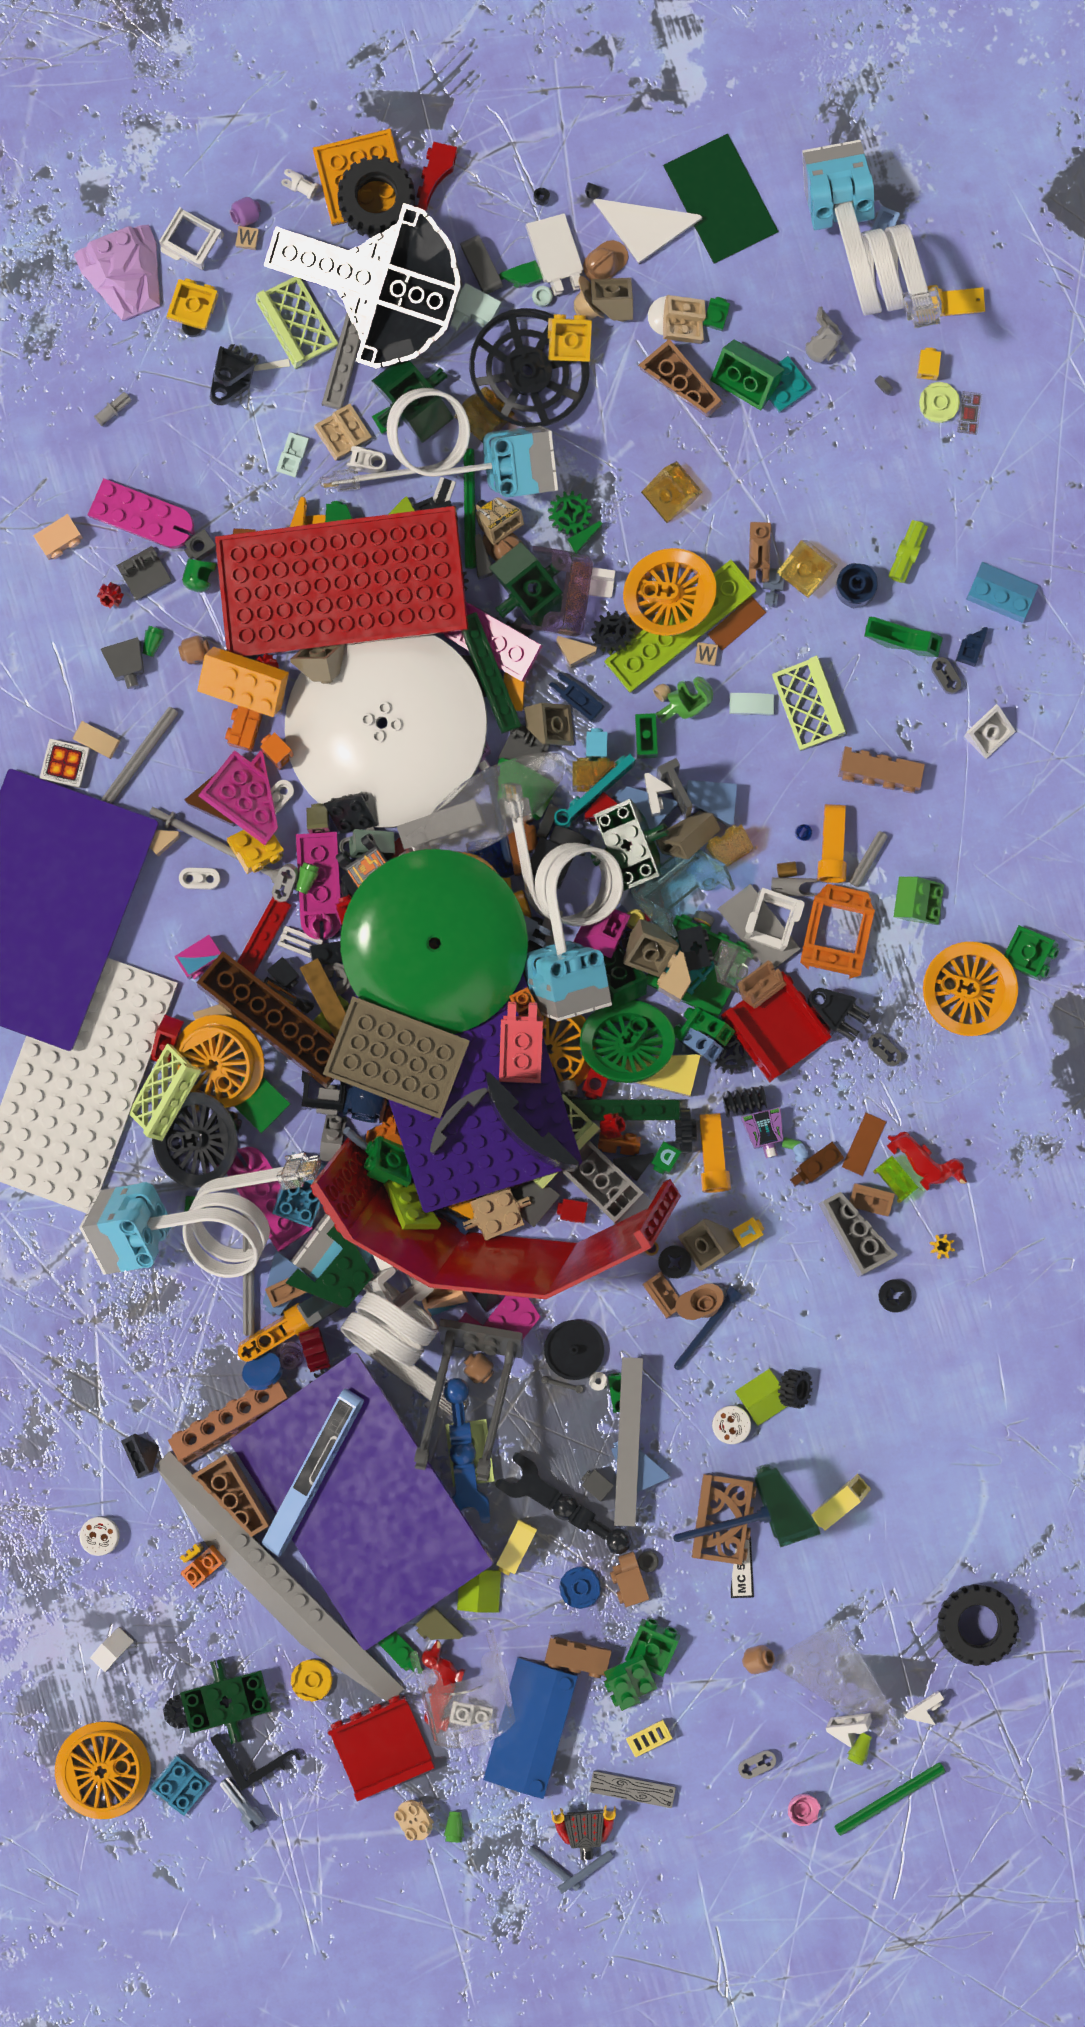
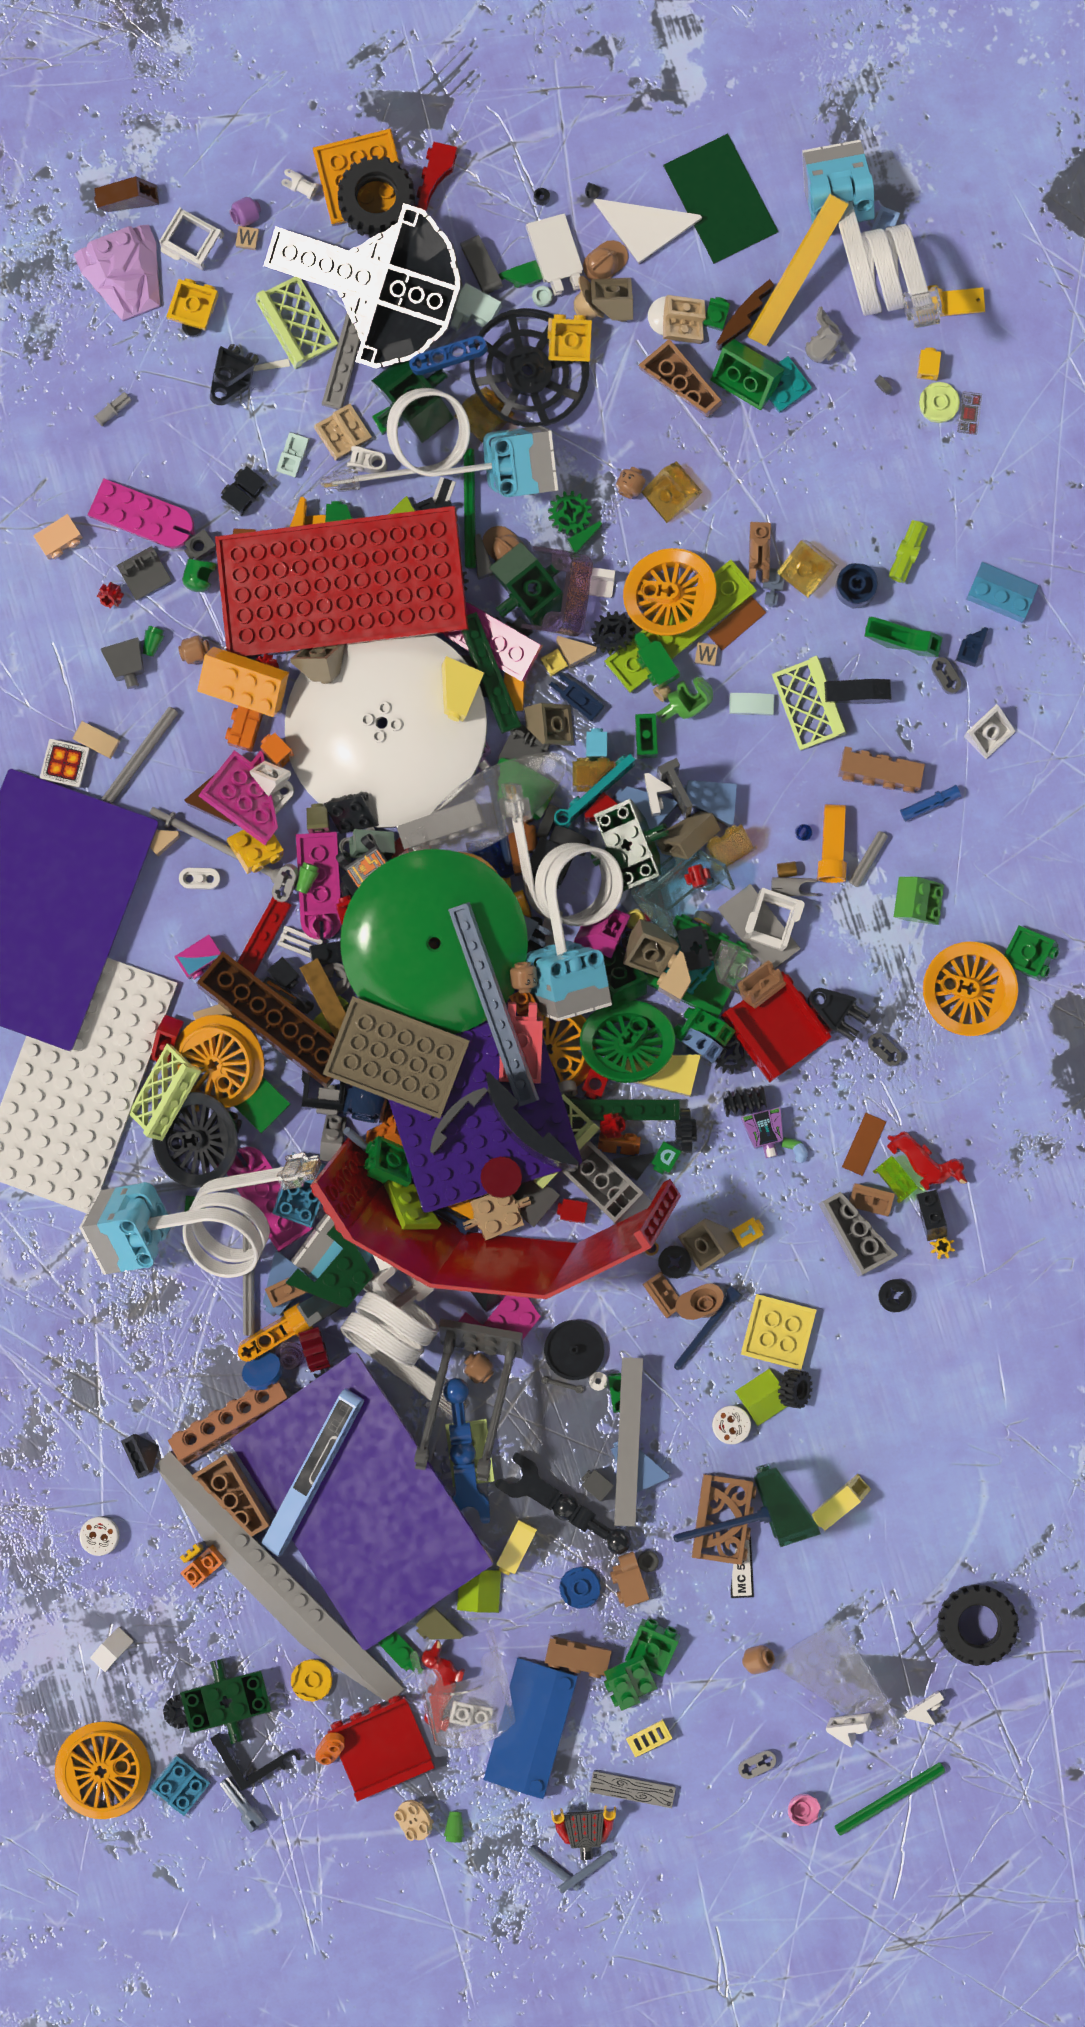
(126, 195): none -> reddish brown slope
(250, 483): none -> black piece
(270, 777): none -> white slope
(329, 1748): none -> orange plate
(443, 1300): light nougat brick -> none
(447, 352): none -> blue beam
(459, 688): none -> light yellow slope
(493, 1004): none -> sand blue plate
(498, 518): tan torso -> none
(501, 1177): none -> dark red tile
(523, 977): none -> medium nougat head
(554, 662): none -> light yellow tile
(630, 482): none -> medium nougat head
(656, 661): none -> green hinge
(697, 876): none -> red gear
(715, 1175): light orange beam -> none
(740, 320): none -> reddish brown slope
(778, 1332): none -> light yellow plate
(798, 269): none -> yellow tile
(817, 1164): reddish brown hinge -> none
(830, 958): orange wedge -> none
(858, 691): none -> black slope
(859, 1751): lime cone -> none
(930, 803): none -> blue pin
(931, 1215): none -> black brick

